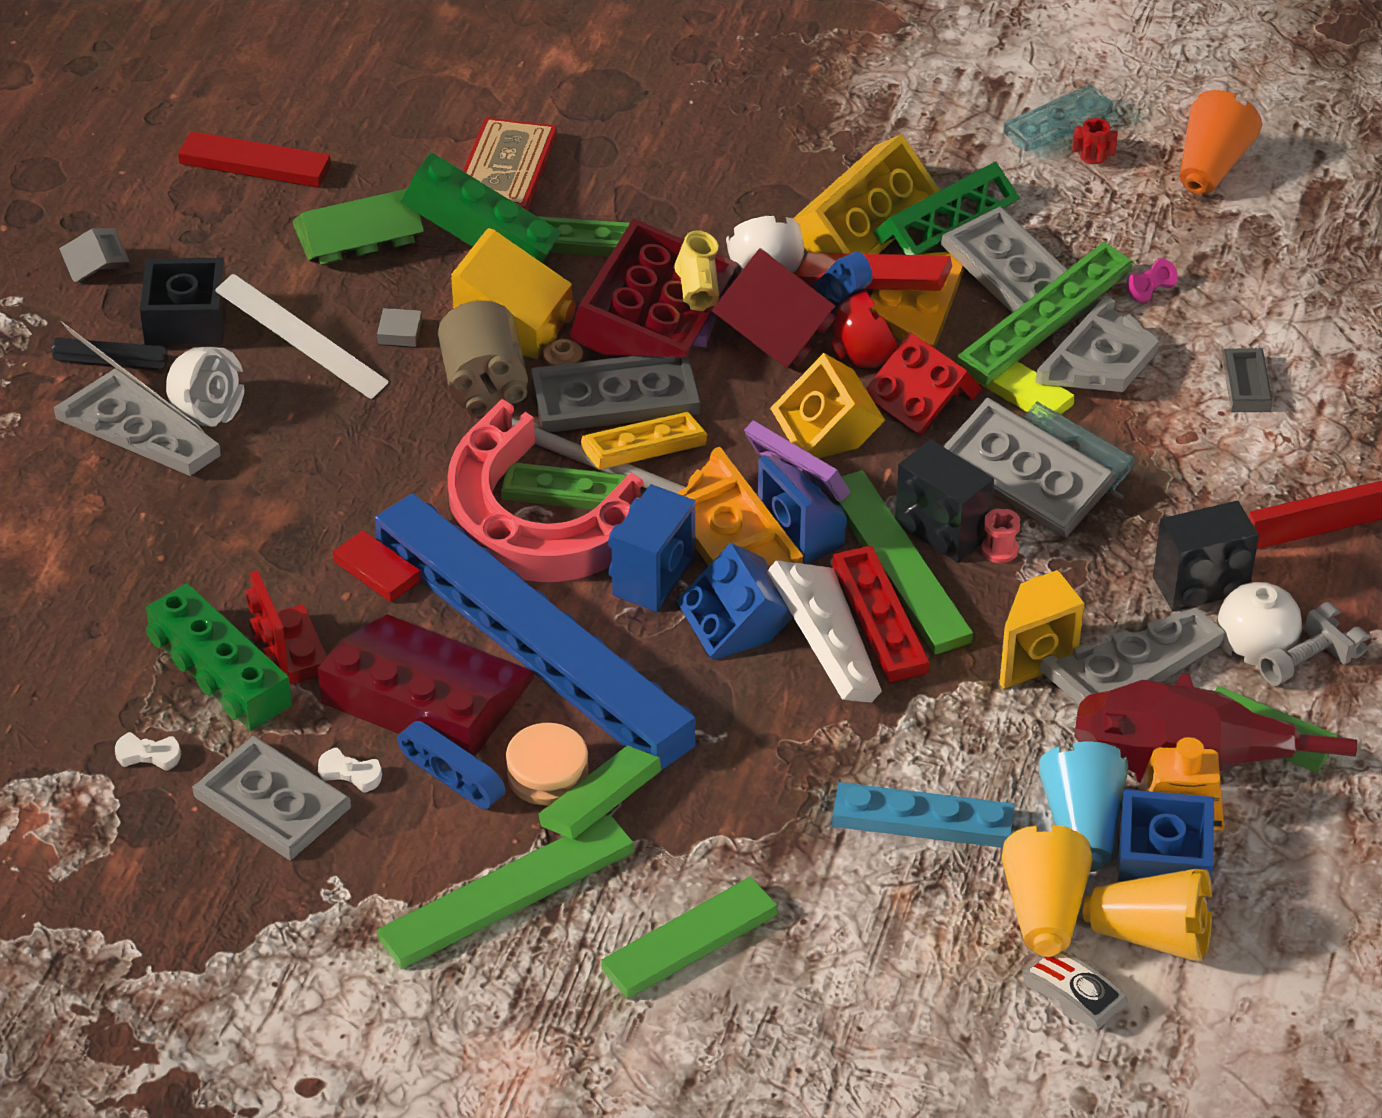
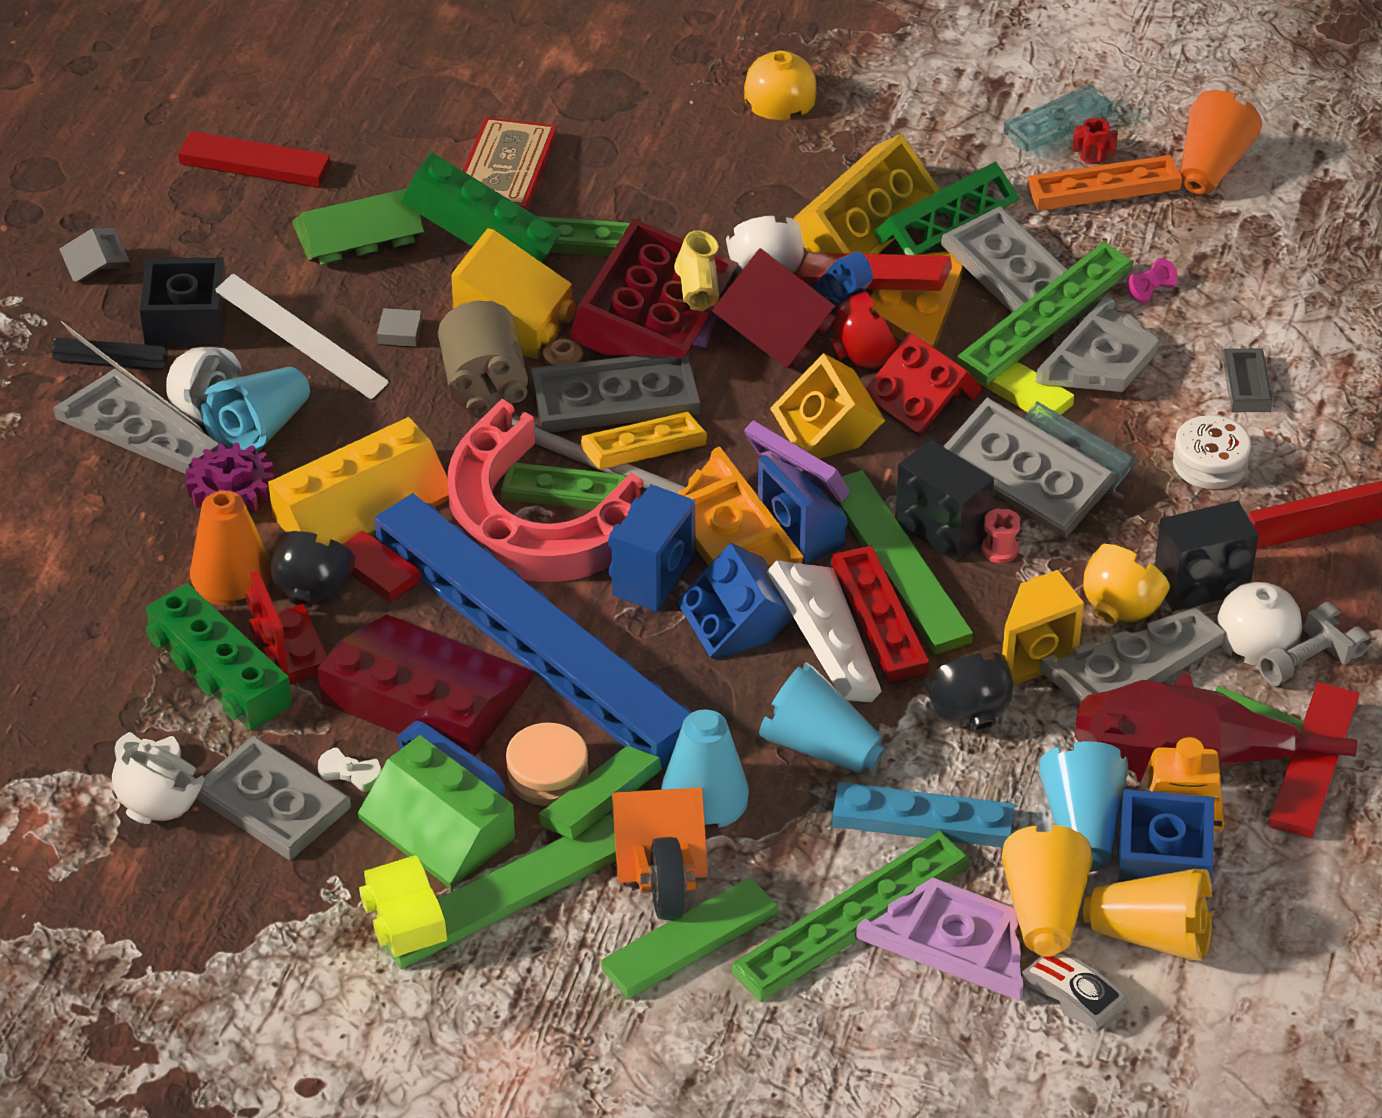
(154, 783): none -> white cylinder
(227, 550): none -> orange cone
(230, 471): none -> magenta gear
(253, 406): none -> medium azure cone
(308, 569): none -> black cylinder
(357, 482): none -> yellow slope
(404, 906): none -> neon yellow brick
(438, 812): none -> bright green slope
(661, 844): none -> orange plate
(709, 760): none -> medium azure cone
(780, 86): none -> yellow cylinder
(821, 723): none -> medium azure cone
(836, 922): none -> bright green tile
(953, 934): none -> lavender wing
(971, 691): none -> black cylinder
(1104, 182): none -> orange plate
(1122, 587): none -> yellow cylinder
(1211, 452): none -> white head
(1312, 773): none -> red tile

